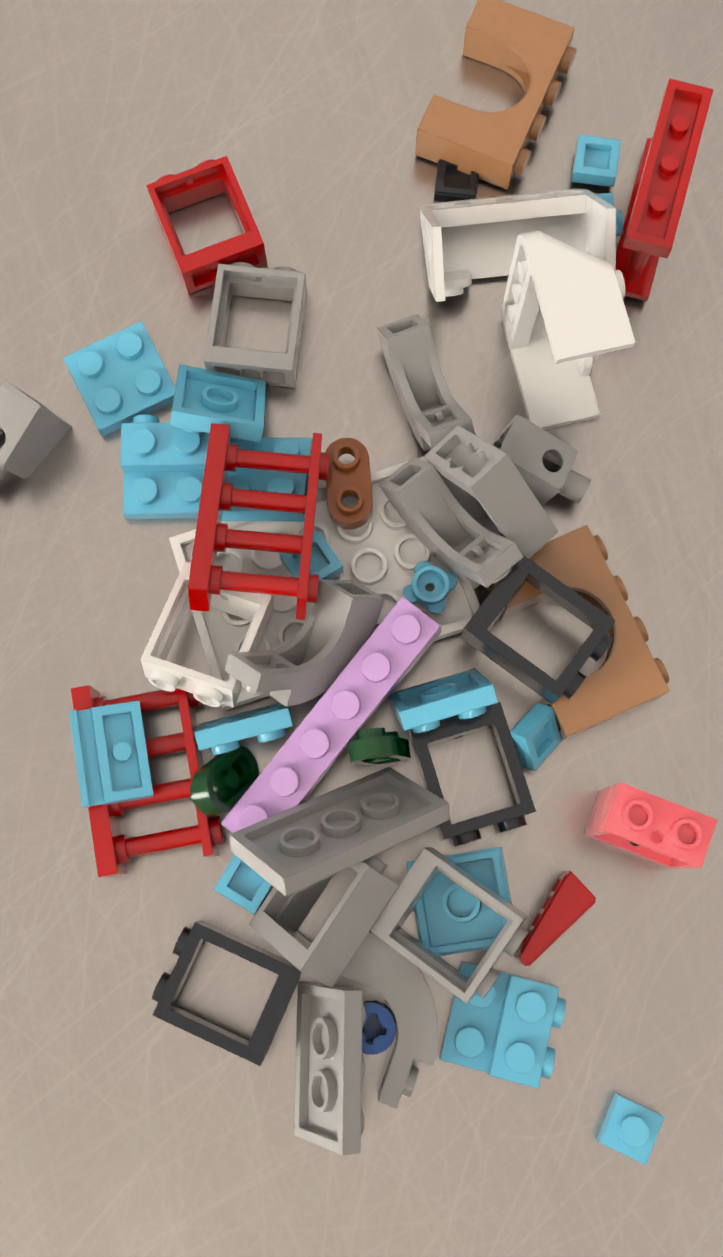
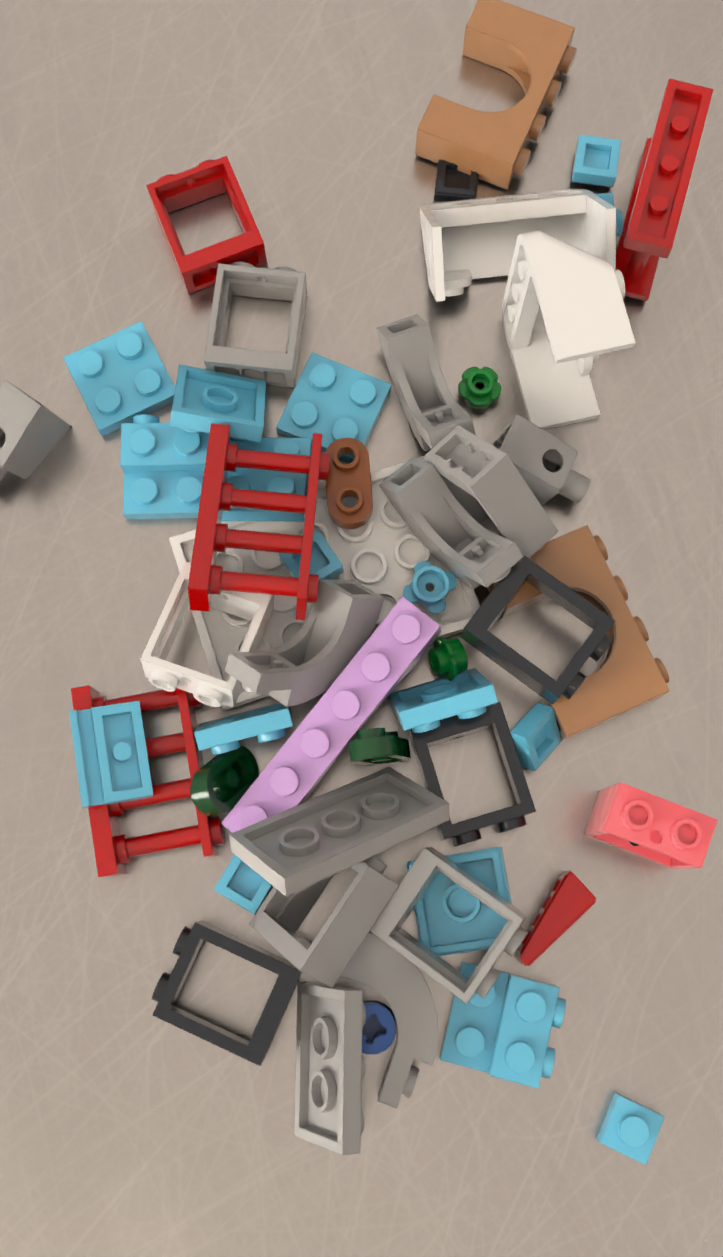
(333, 403): none -> medium azure plate
(448, 657): none -> green plate
(479, 397): none -> green plate

